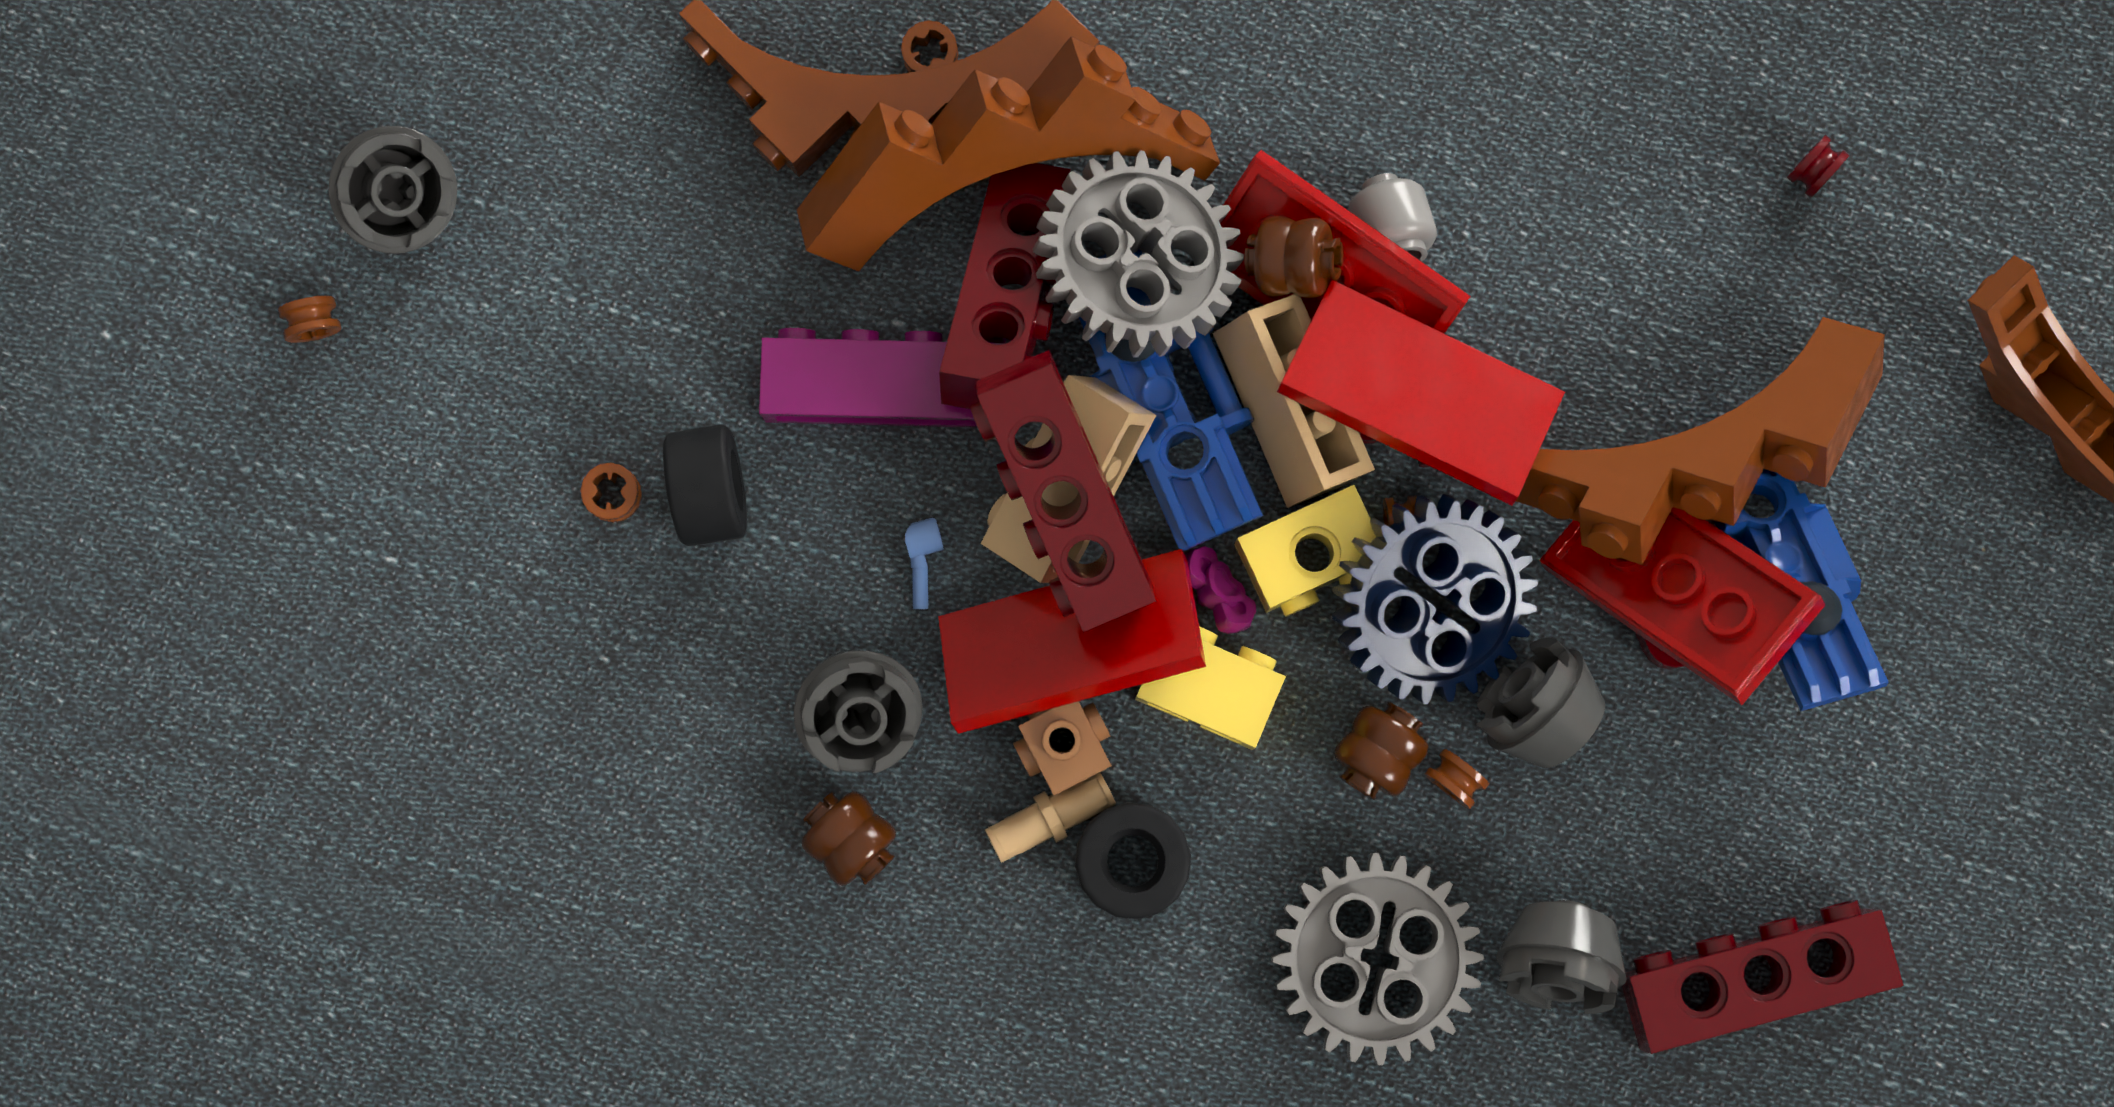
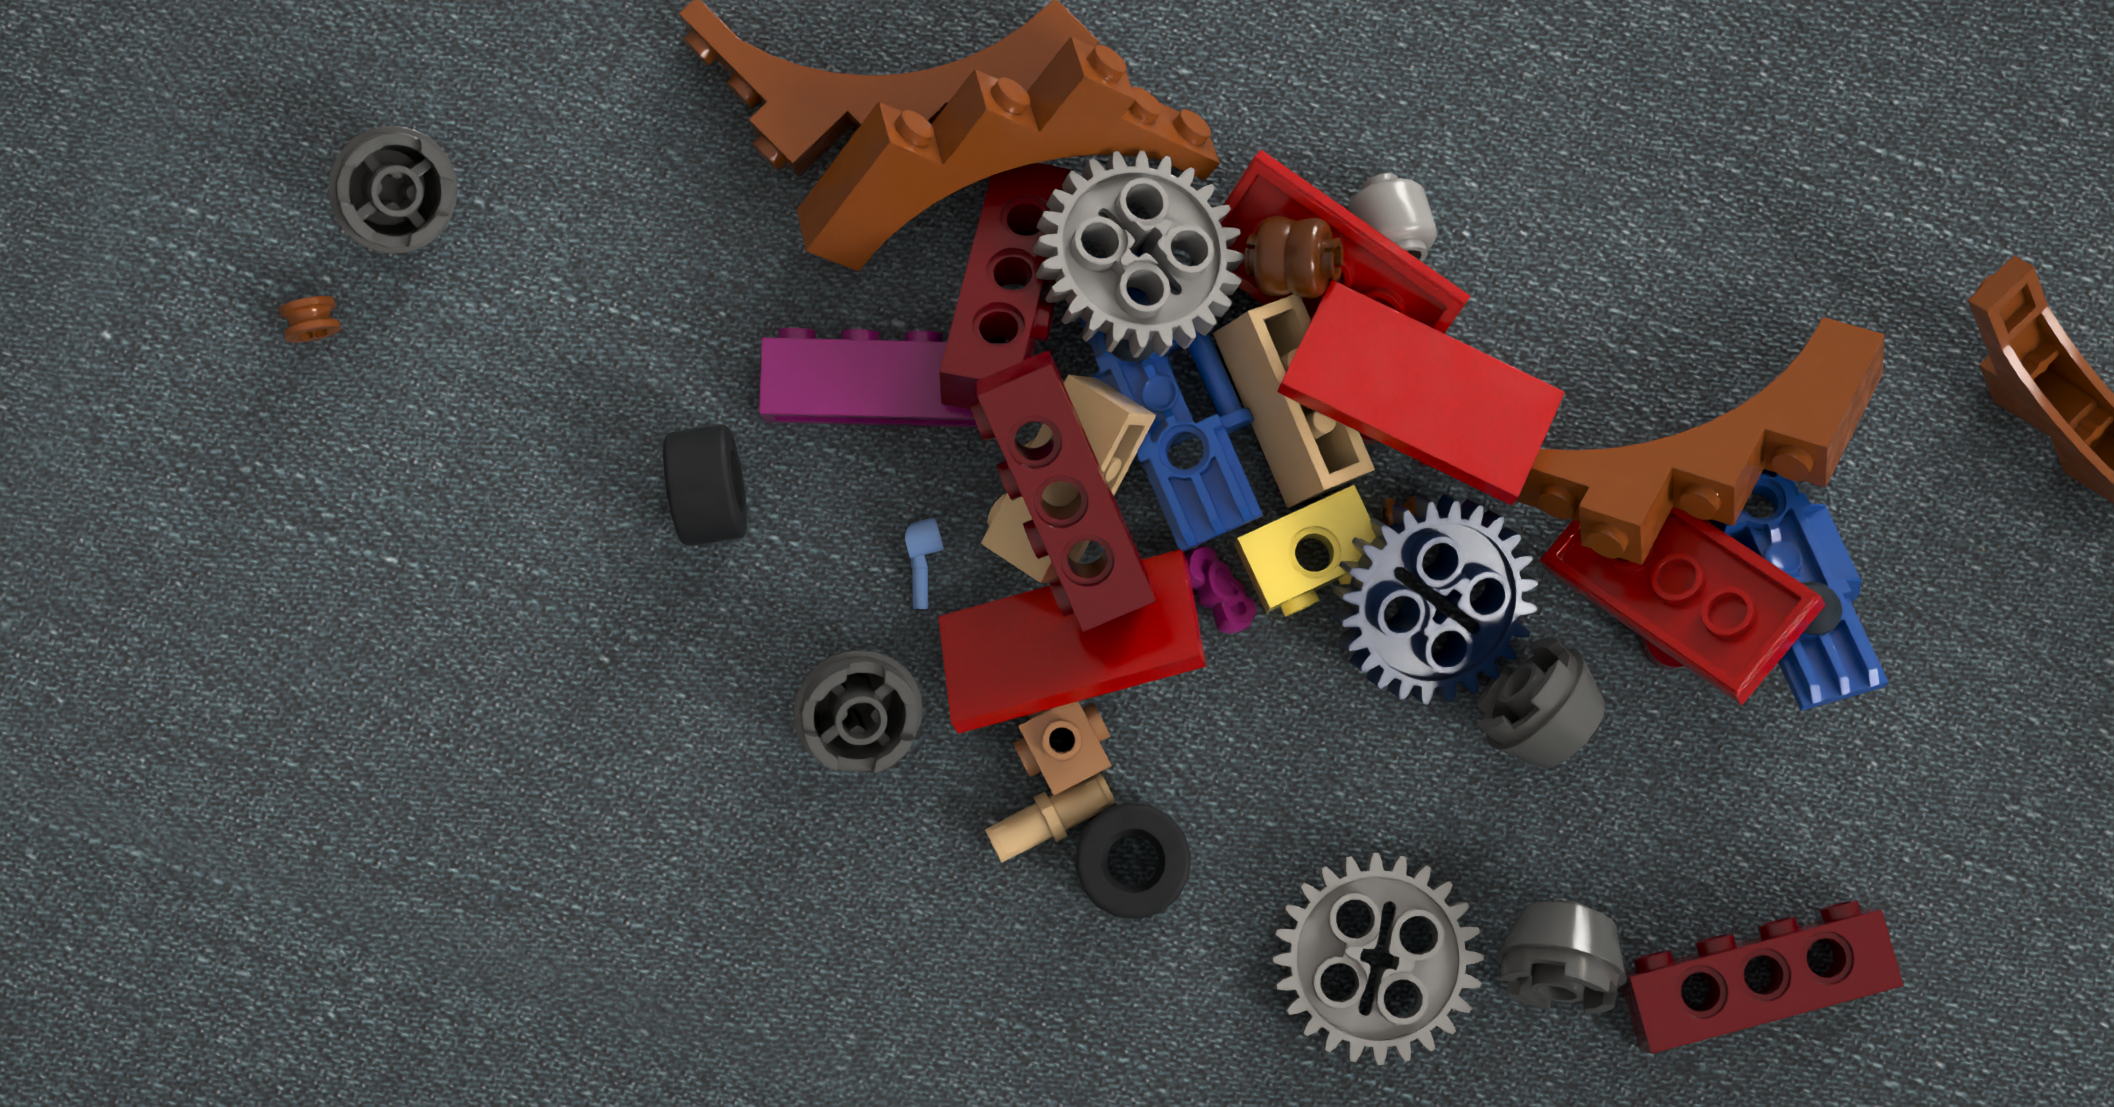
(592, 493): dark orange bush -> none
(848, 838): reddish brown piece -> none
(920, 35): dark orange bush -> none
(1225, 697): light yellow piece -> none
(1381, 750): reddish brown piece -> none
(1457, 778): dark orange bush -> none
(1818, 166): dark red bush -> none

